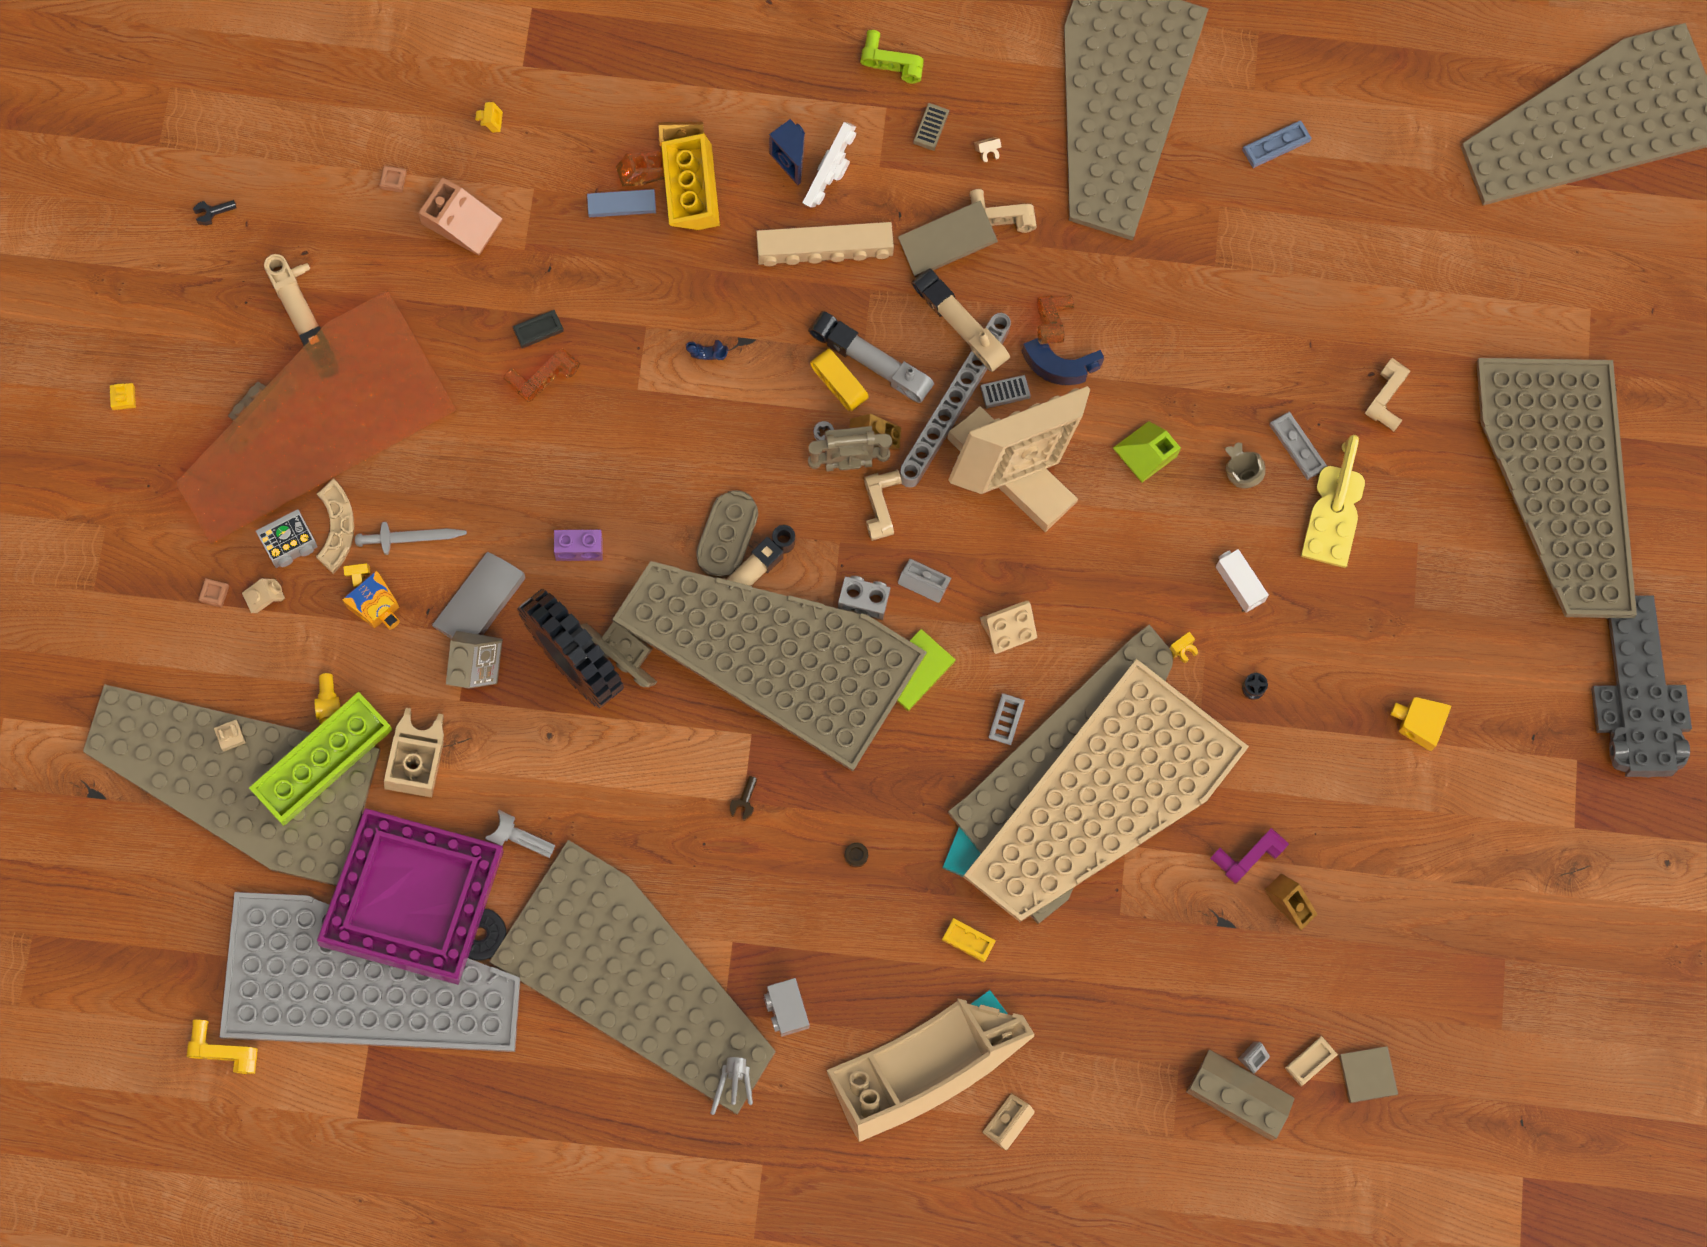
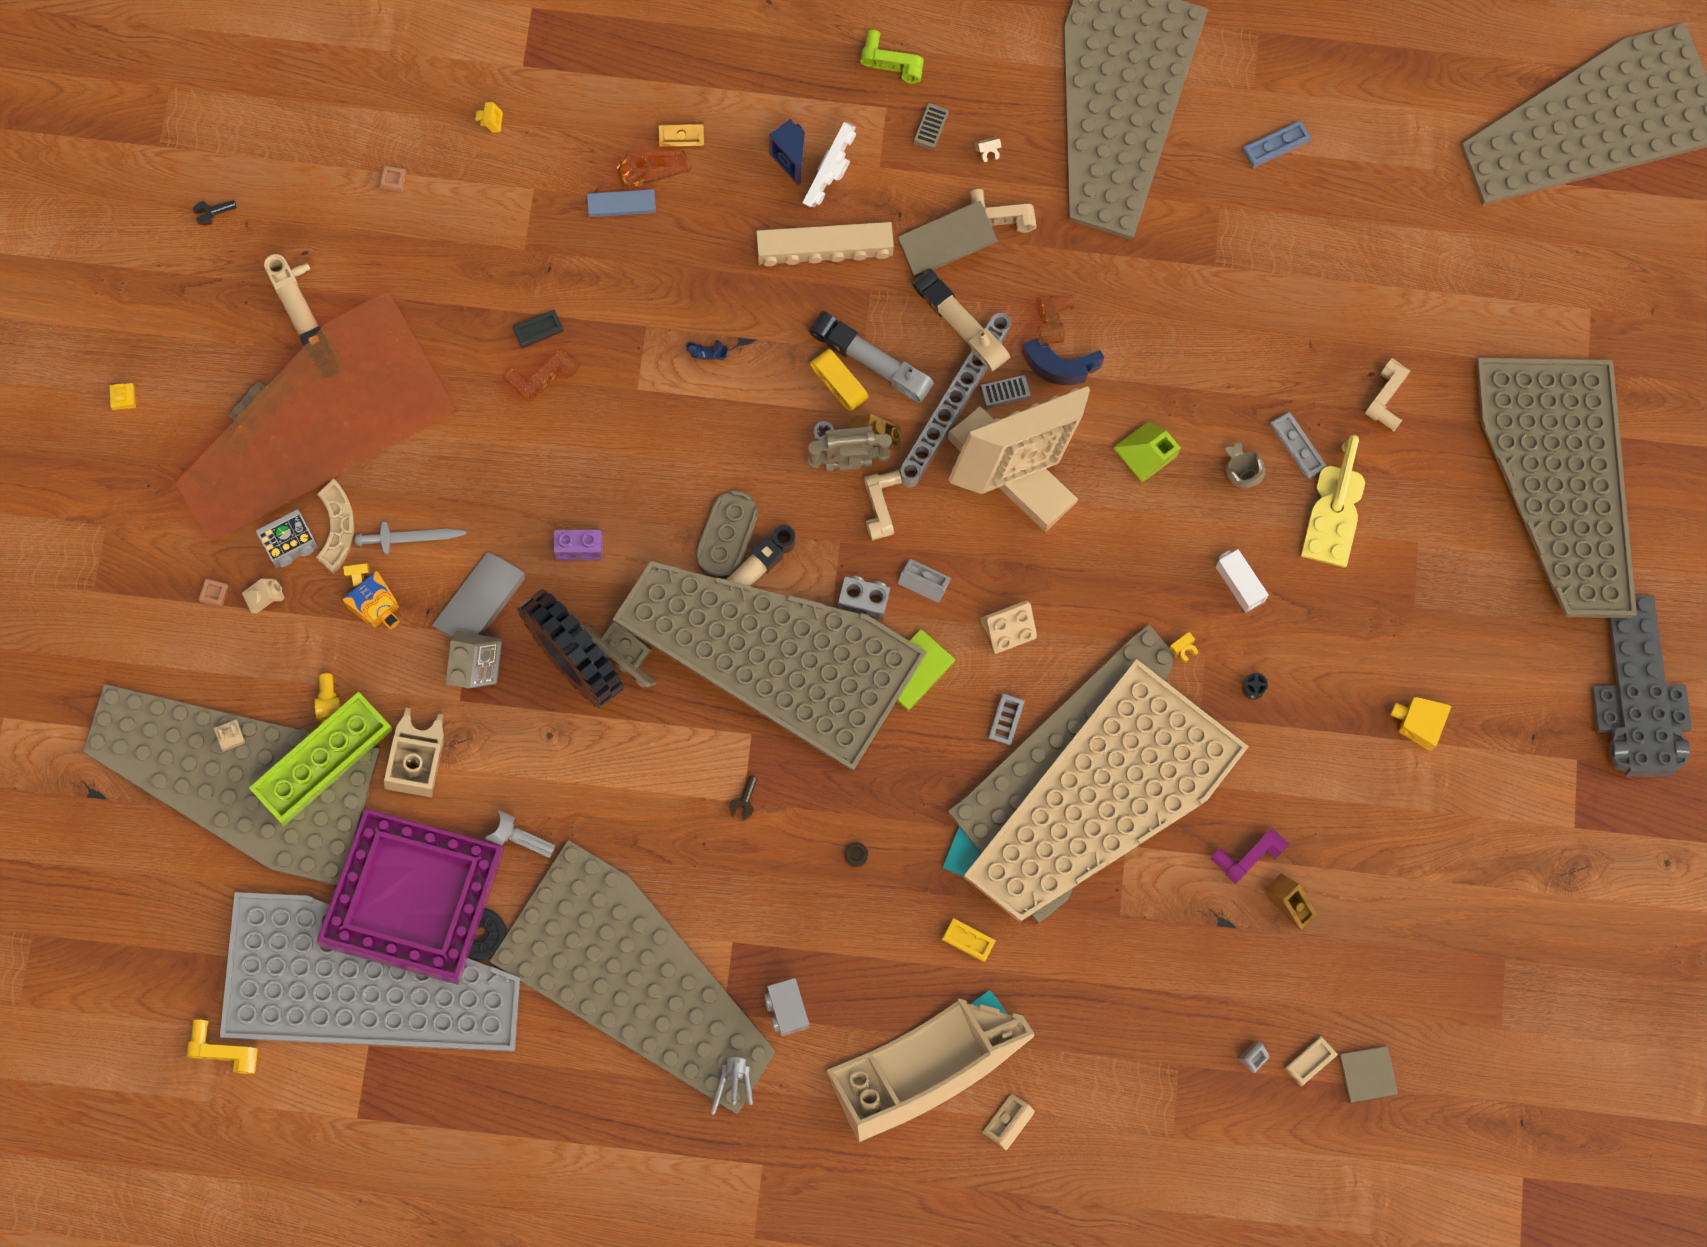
(459, 217): slope -> none
(690, 182): yellow slope -> none
(1241, 1095): dark tan slope -> none

